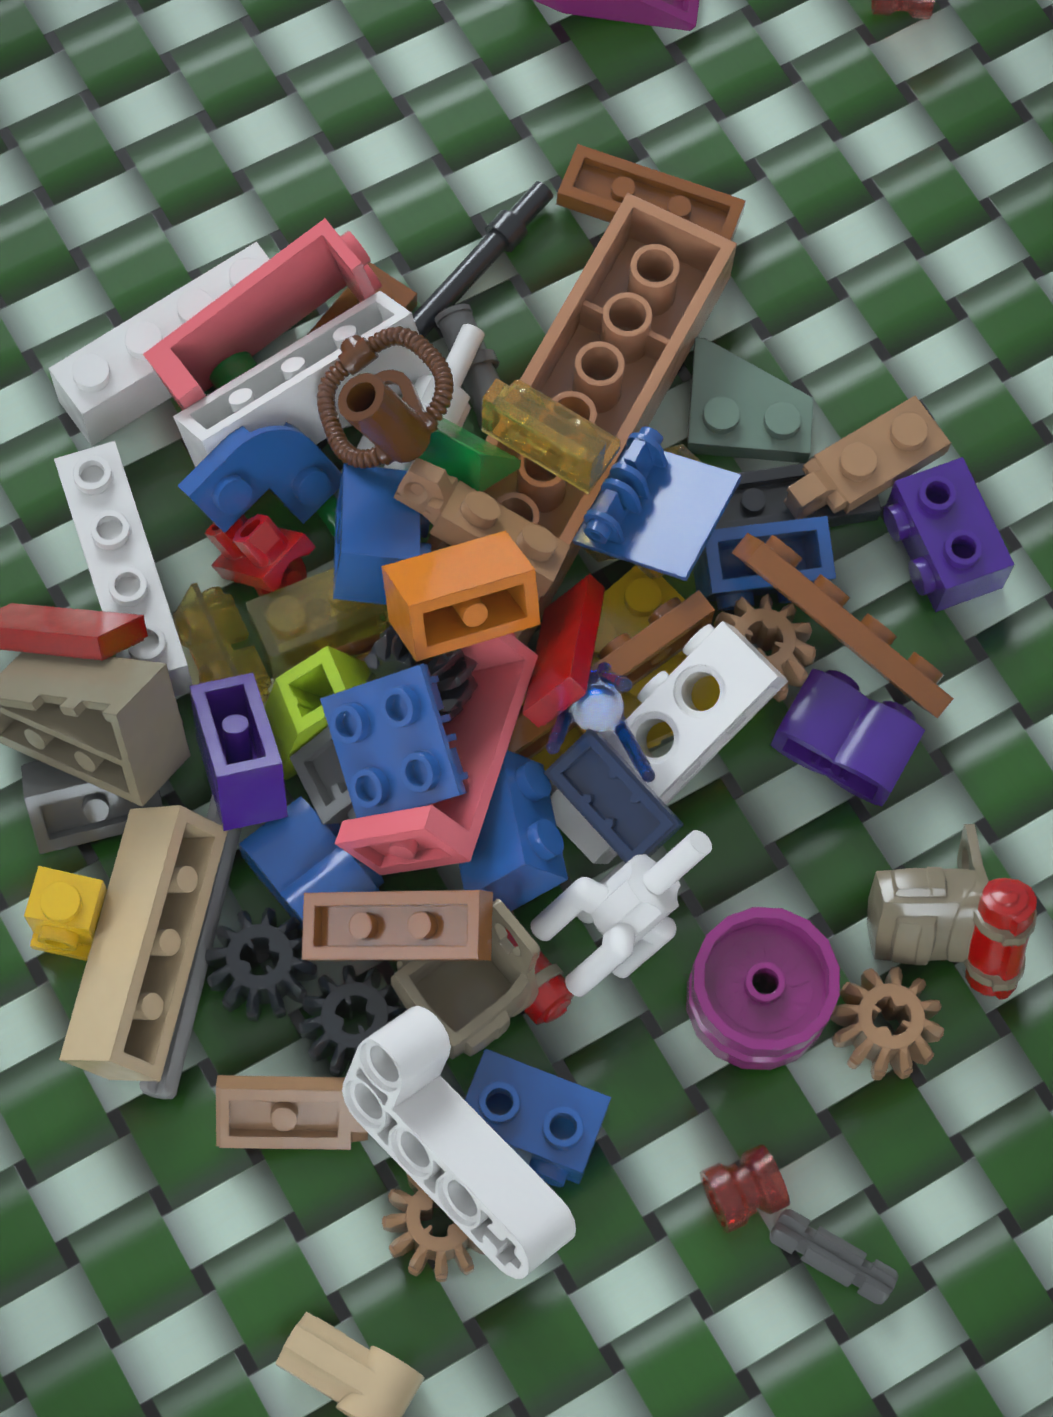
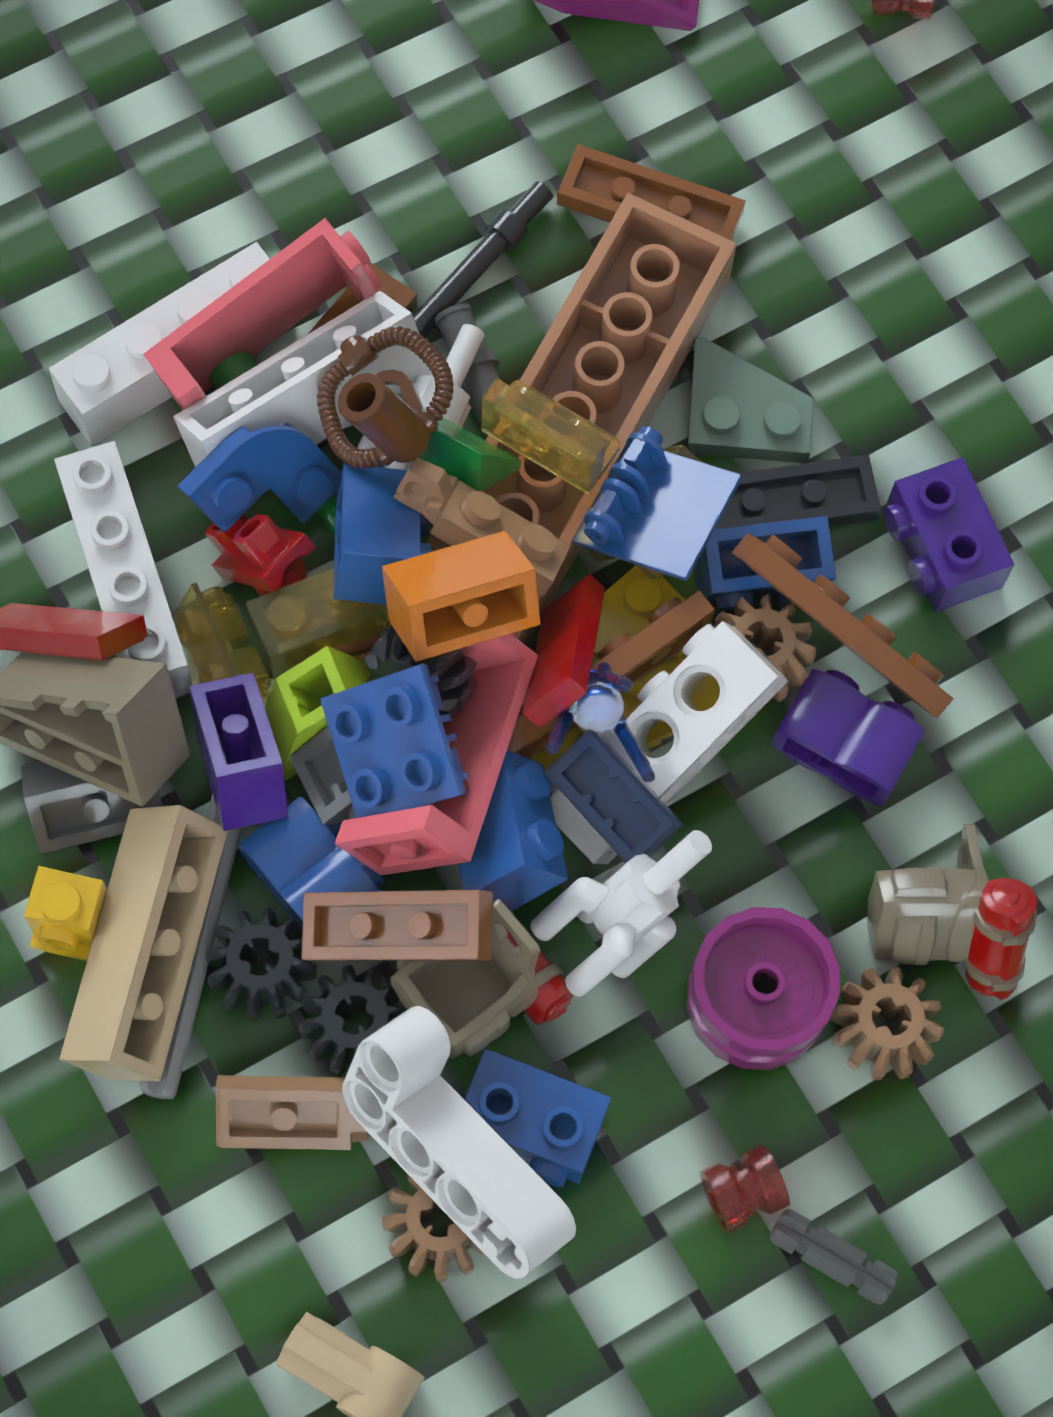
(868, 461): medium nougat hinge -> none

